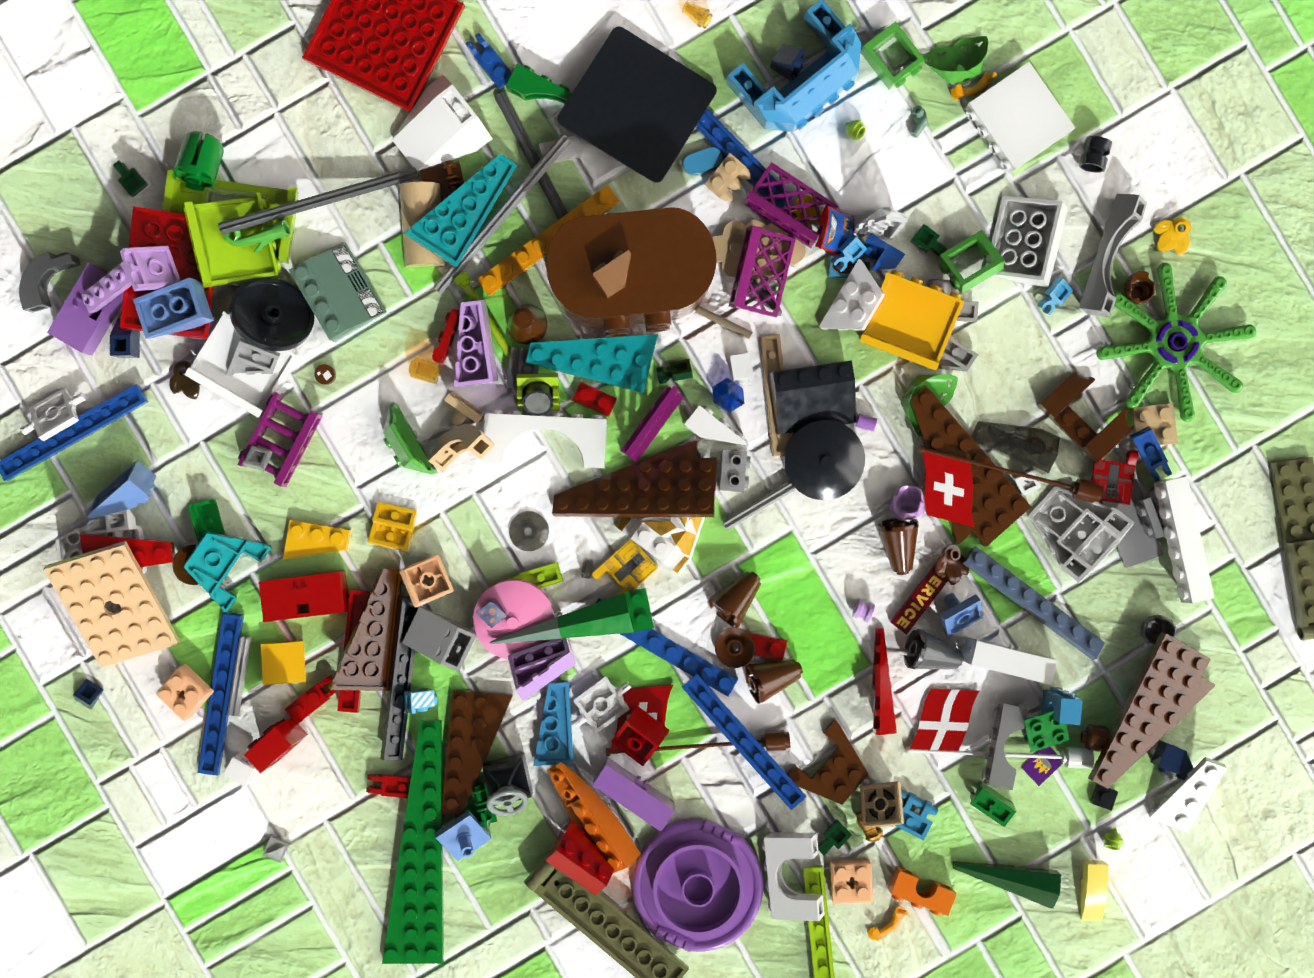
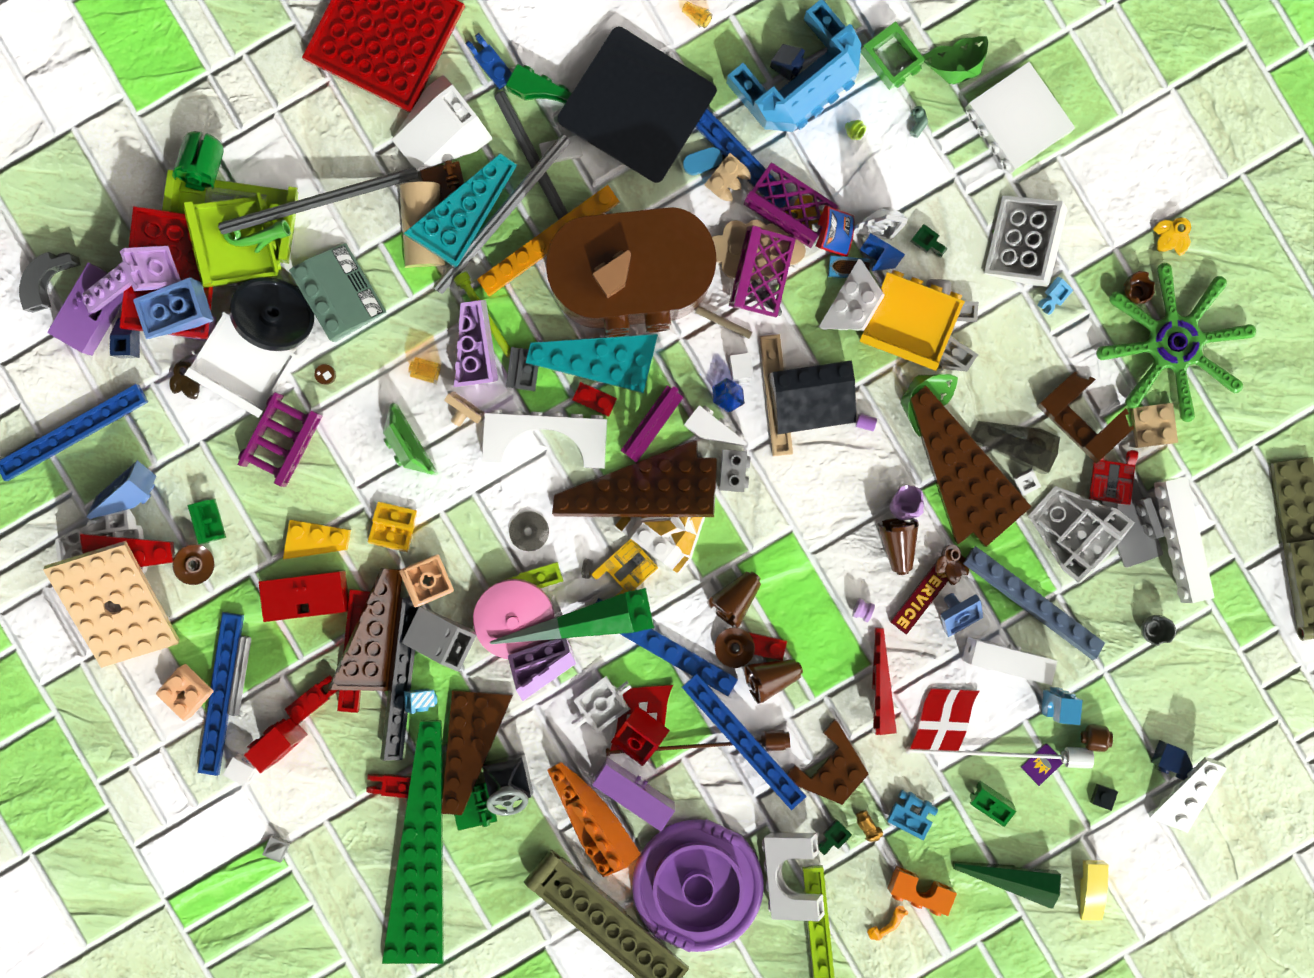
(53, 414): white plate -> none
(88, 694): dark blue slope -> none
(130, 179): dark green plate -> none
(214, 559): teal wing -> none
(252, 360): light grey wing -> none
(257, 458): light grey tile -> none
(283, 662): yellow slope -> none
(447, 336): red hinge -> none
(458, 441): tan arch -> none
(463, 836): medium blue tile -> none
(492, 613): slope -> none
(527, 324): reddish brown cone -> none
(539, 394): piece -> none
(555, 734): dark azure wing -> none
(580, 859): red wedge -> none
(677, 370): dark green plate -> none
(758, 505): light grey axle -> none
(824, 459): black dish -> none
(850, 251): dark azure plate -> none
(861, 890): light nougat brick -> none
(883, 804): tan piece -> none
(930, 652): dark grey cone -> none
(950, 486): red flag -> none
(958, 92): light orange piece -> none
(986, 248): bright green window -> none
(998, 771): light grey arch -> none
(1044, 731): green hinge -> none
(1095, 156): black wheel -> none
(1113, 840): lime plate -> none
(1125, 214): light grey arch -> none
(1150, 452): blue hinge -> none
(1160, 698): wing -> none

